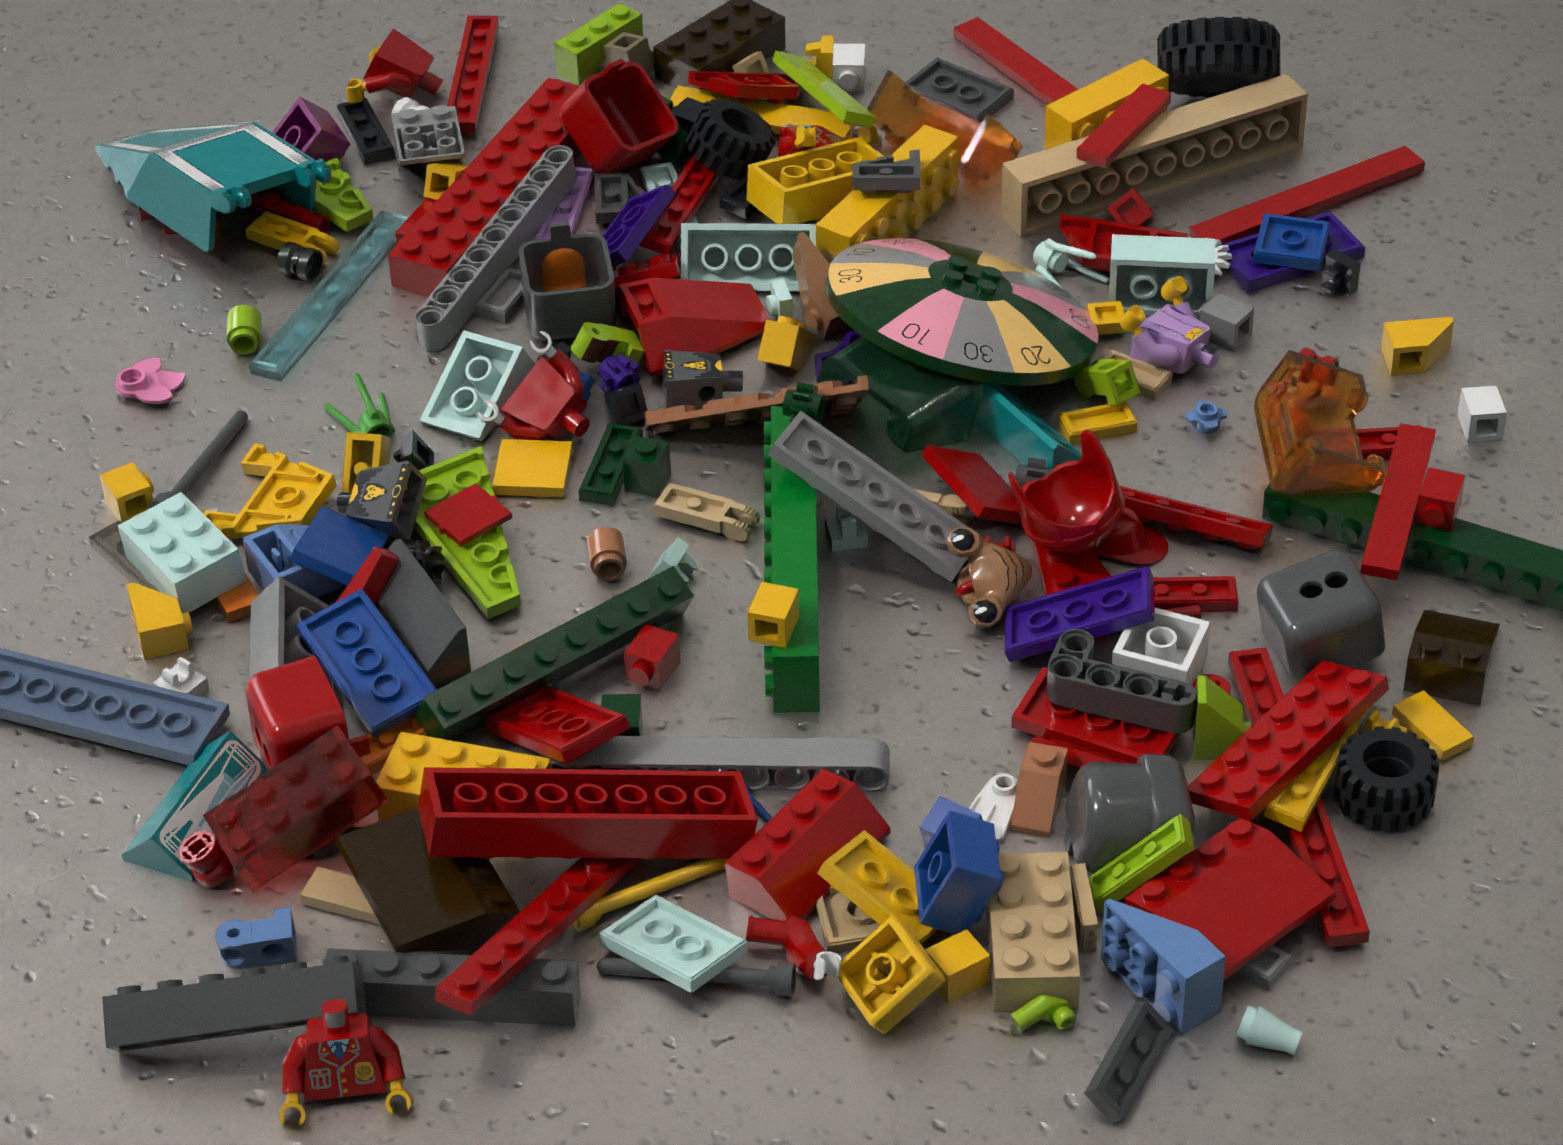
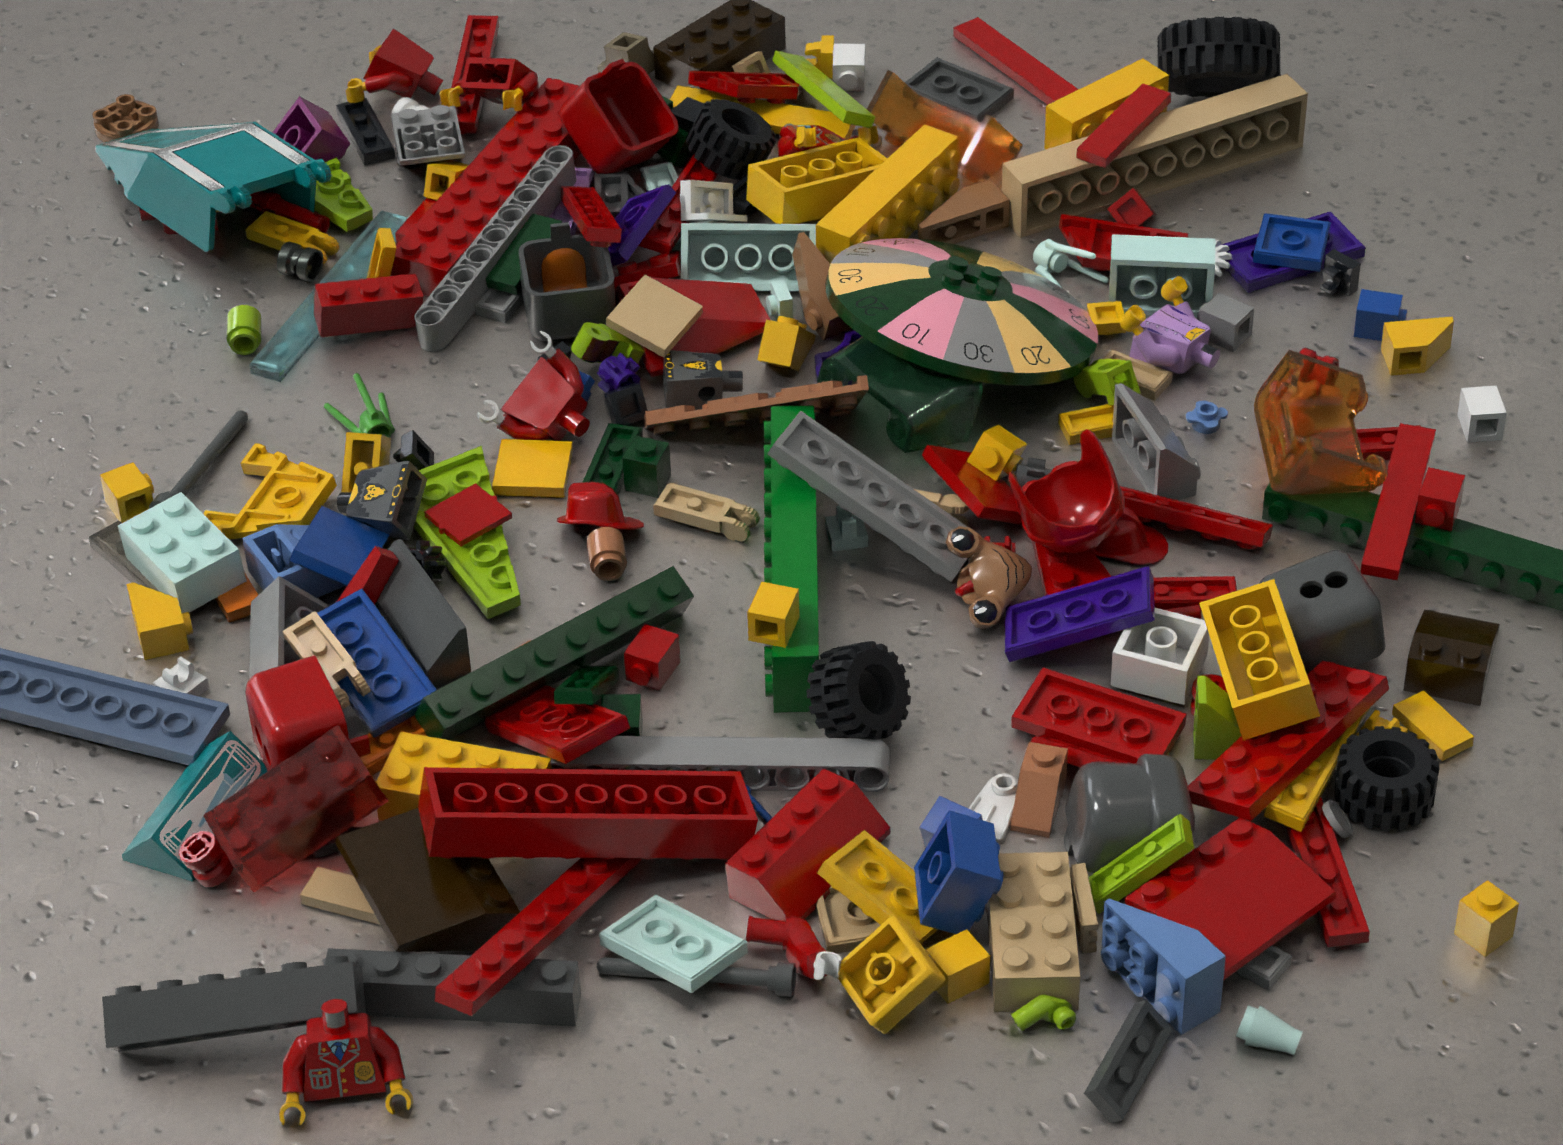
(124, 118): none -> medium nougat tile
(148, 382): bright pink plate -> none
(258, 941): medium blue leg -> none
(313, 637): none -> tan hinge
(367, 305): none -> red brick
(382, 254): none -> yellow tile
(475, 372): light aqua slope -> none
(495, 79): none -> red torso
(506, 272): none -> dark green tile
(583, 49): lime brick -> none
(586, 685): none -> dark green tile
(591, 215): none -> red plate
(596, 505): none -> red piece
(647, 889): yellow piece -> none
(654, 315): none -> tan tile
(676, 557): light aqua tile -> none
(708, 202): none -> white bracket
(805, 400): dark green gear -> none
(858, 691): none -> black tyre
(886, 174): dark grey wing -> none
(967, 214): none -> medium nougat slope
(997, 452): none -> yellow brick
(1021, 429): teal slope -> none
(1116, 691): dark grey beam -> none
(1152, 447): none -> light grey slope
(1259, 659): none -> yellow brick
(1313, 195): red tile -> none
(1337, 818): none -> light grey piece
(1374, 310): none -> blue brick
(1486, 918): none -> yellow brick

